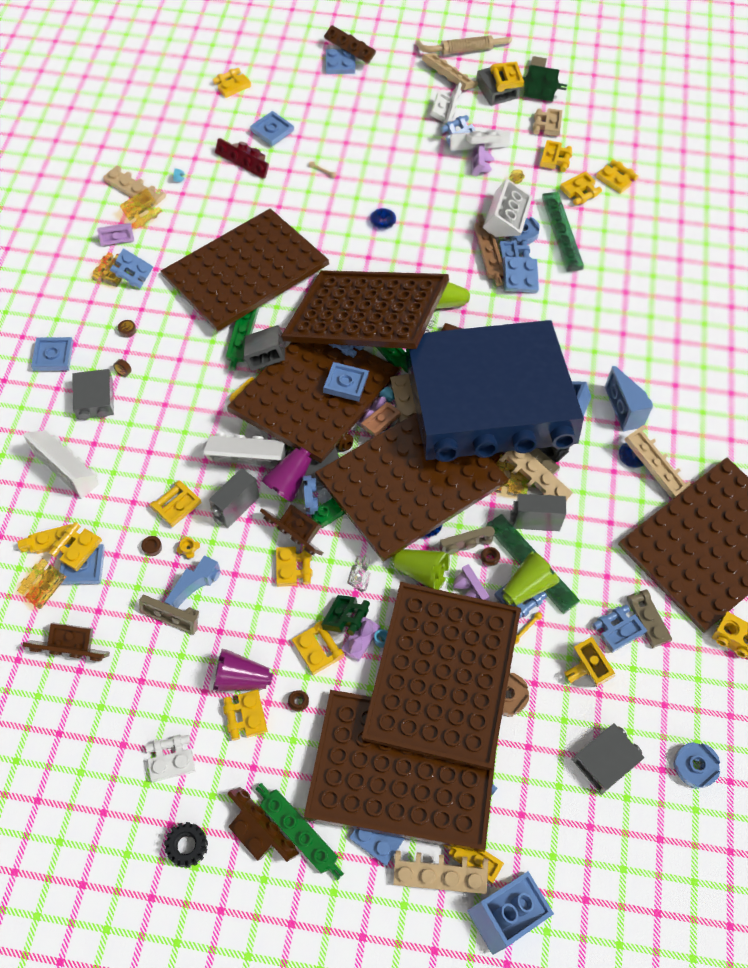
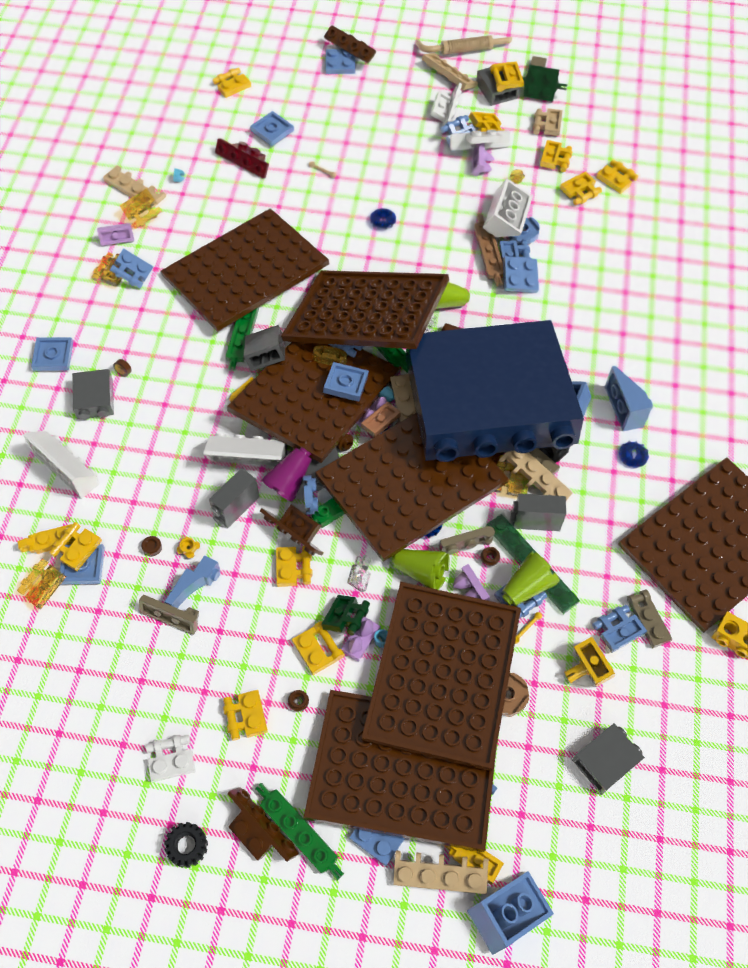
(68, 639): reddish brown bracket -> none
(127, 328): reddish brown tile -> none
(179, 506): yellow plate -> none
(240, 673): magenta cone -> none
(329, 355): none -> clear yellow beam
(485, 121): none -> yellow plate
(562, 232): clear green plate -> none
(656, 462): tan hinge -> none
(692, 776): medium blue plate -> none

